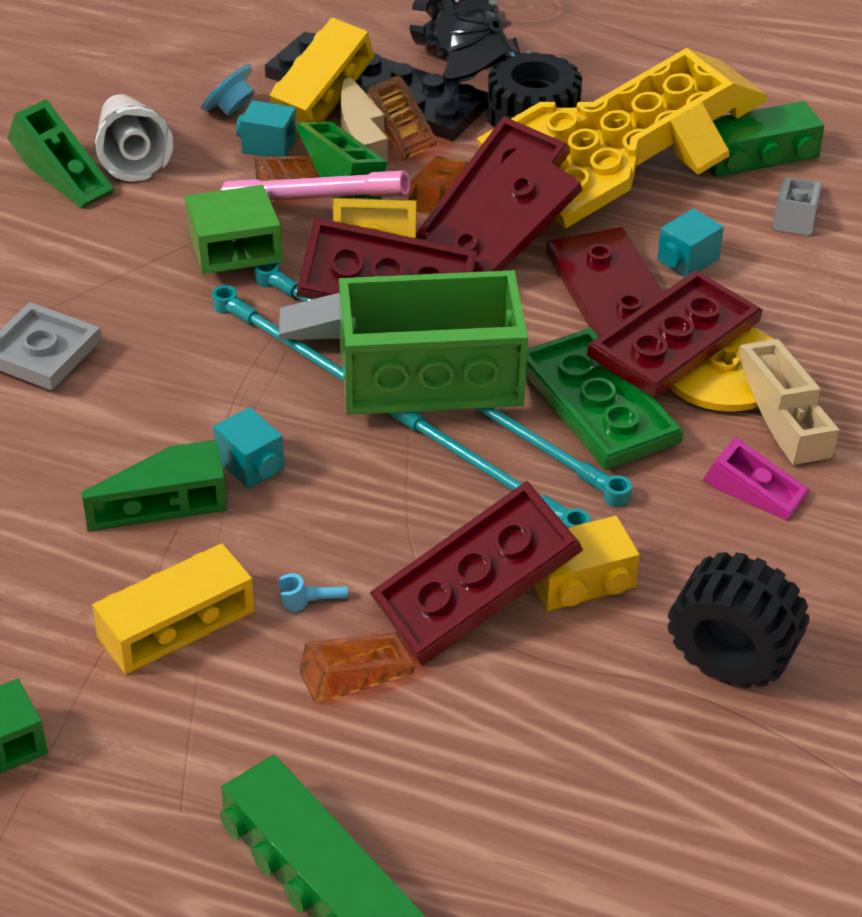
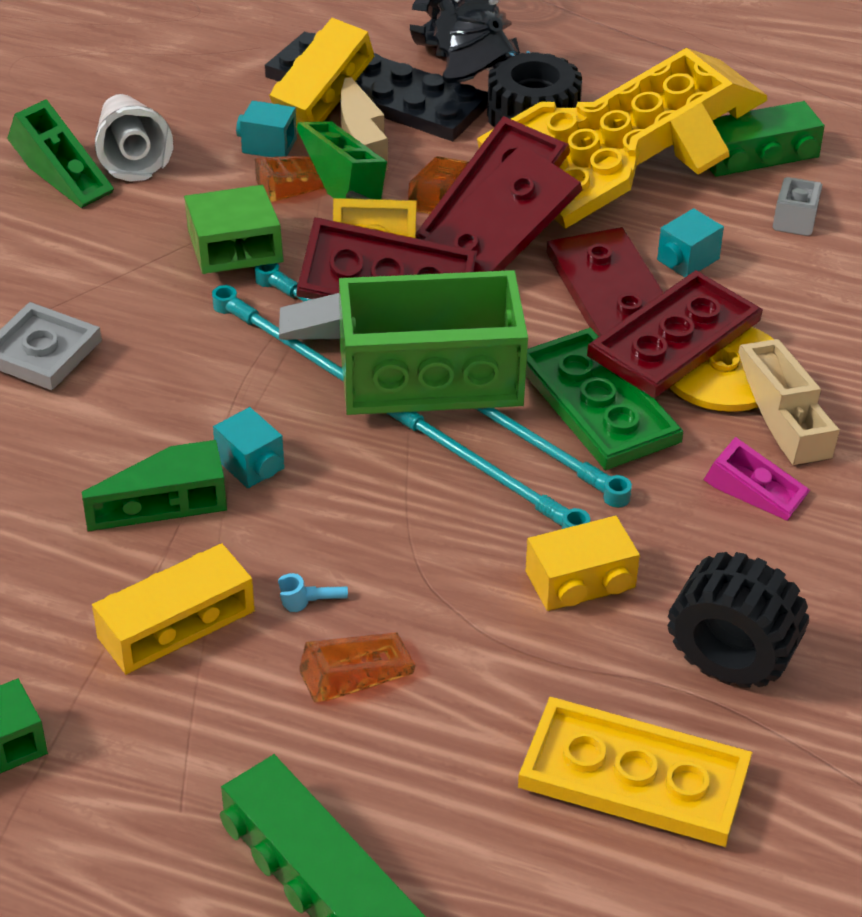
(231, 92): medium azure piece -> none
(374, 184): bright pink piece -> none
(391, 96): clear orange slope -> none
(476, 572): dark red plate -> none
(636, 771): none -> yellow plate

